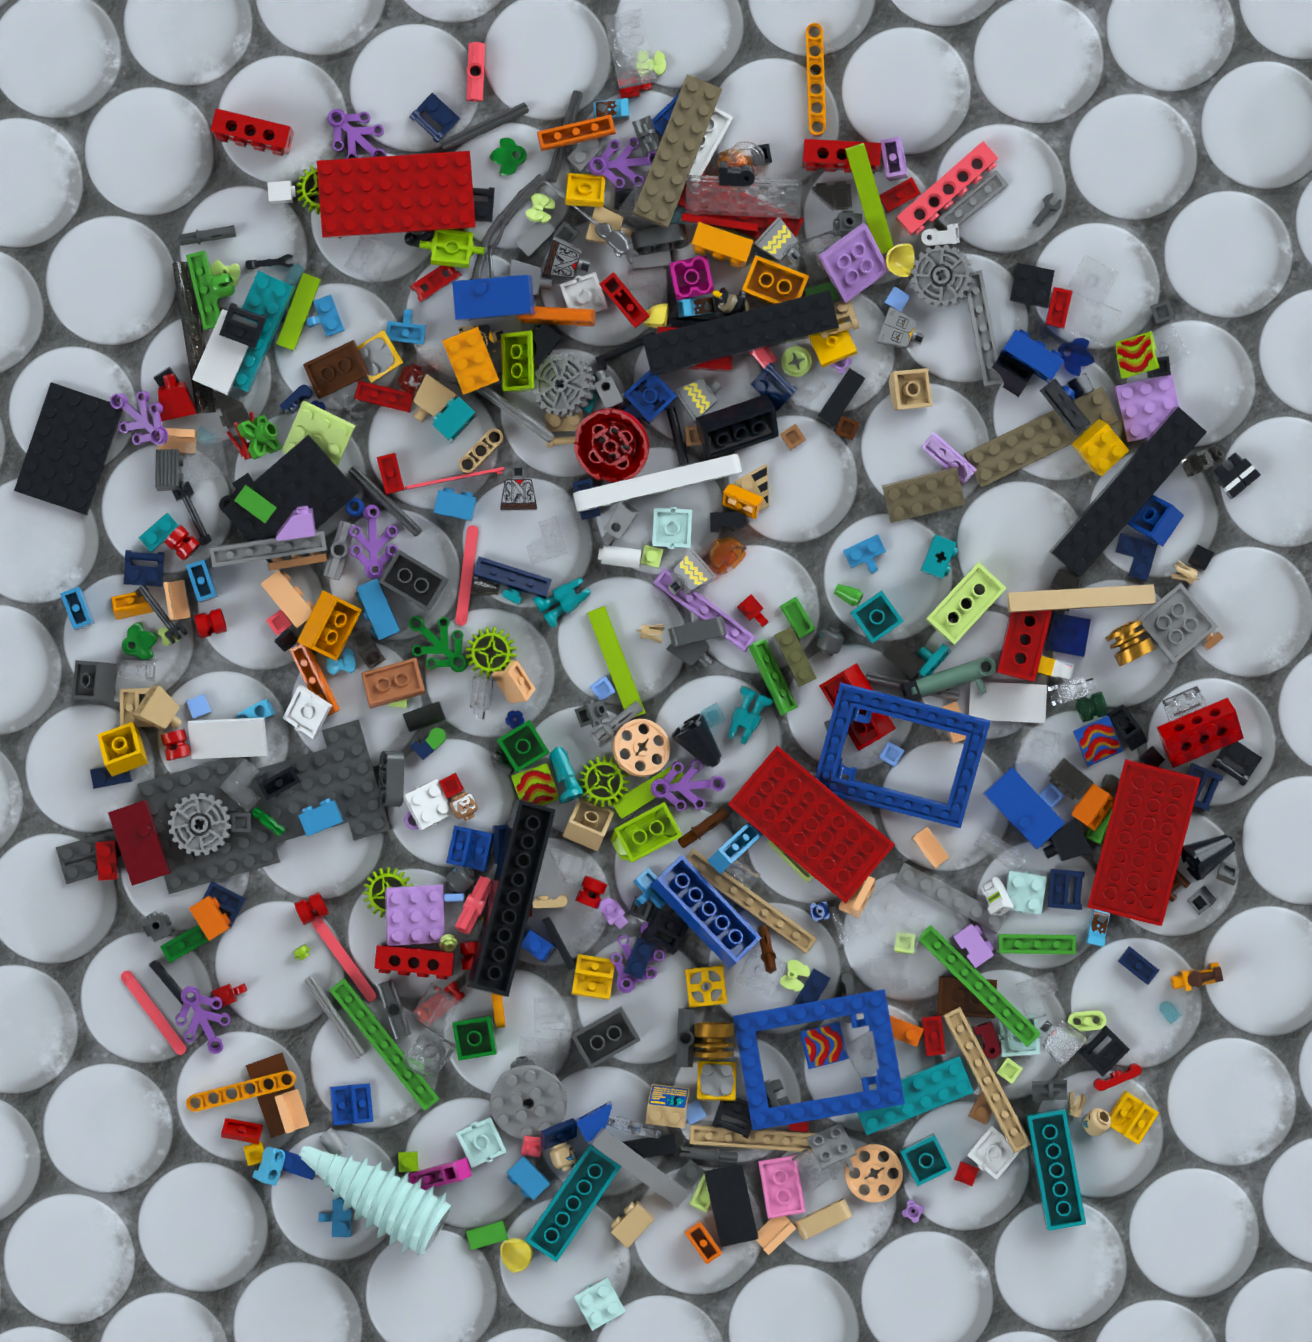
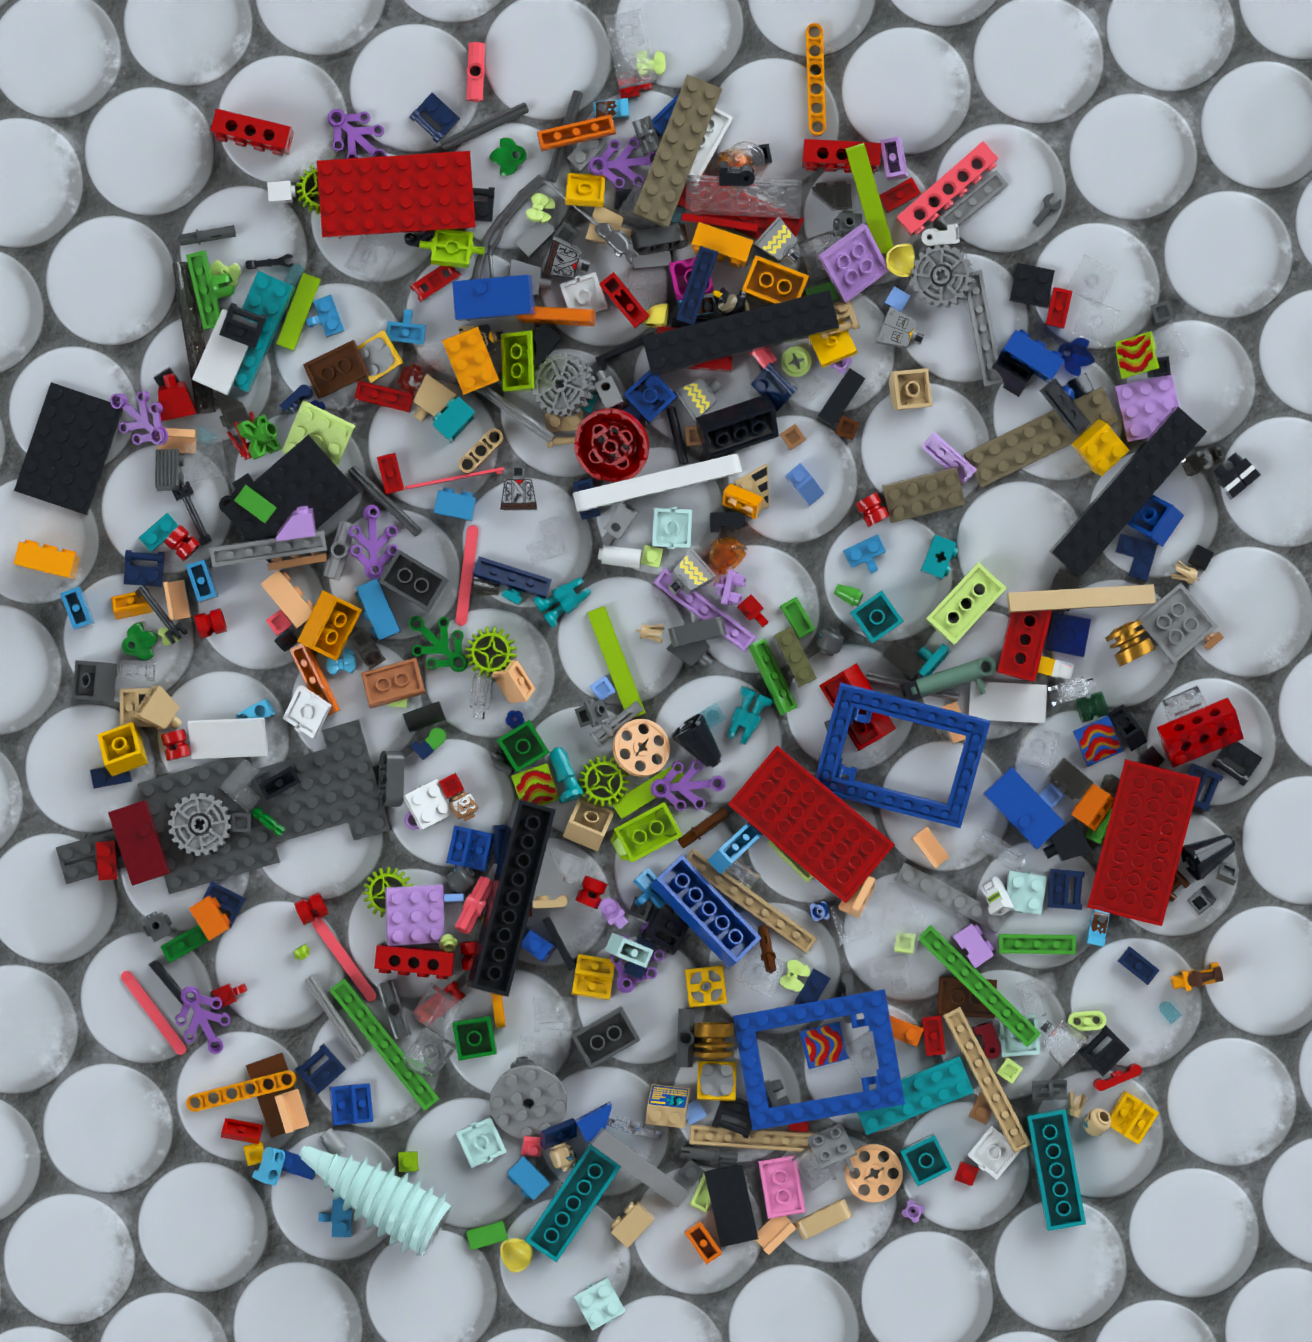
(47, 559): none -> light orange brick
(198, 706): light blue tile -> none
(320, 818): dark azure brick -> none
(325, 1073): none -> dark blue plate
(359, 511): blue plate -> none
(442, 1174): dark pink slope -> none
(629, 950): none -> light aqua slope
(653, 1147): black tile -> none
(697, 285): none -> dark blue plate
(733, 579): none -> lavender hips
(804, 484): none -> medium blue slope
(872, 510): none -> red wheel
(891, 754): light blue tile -> none

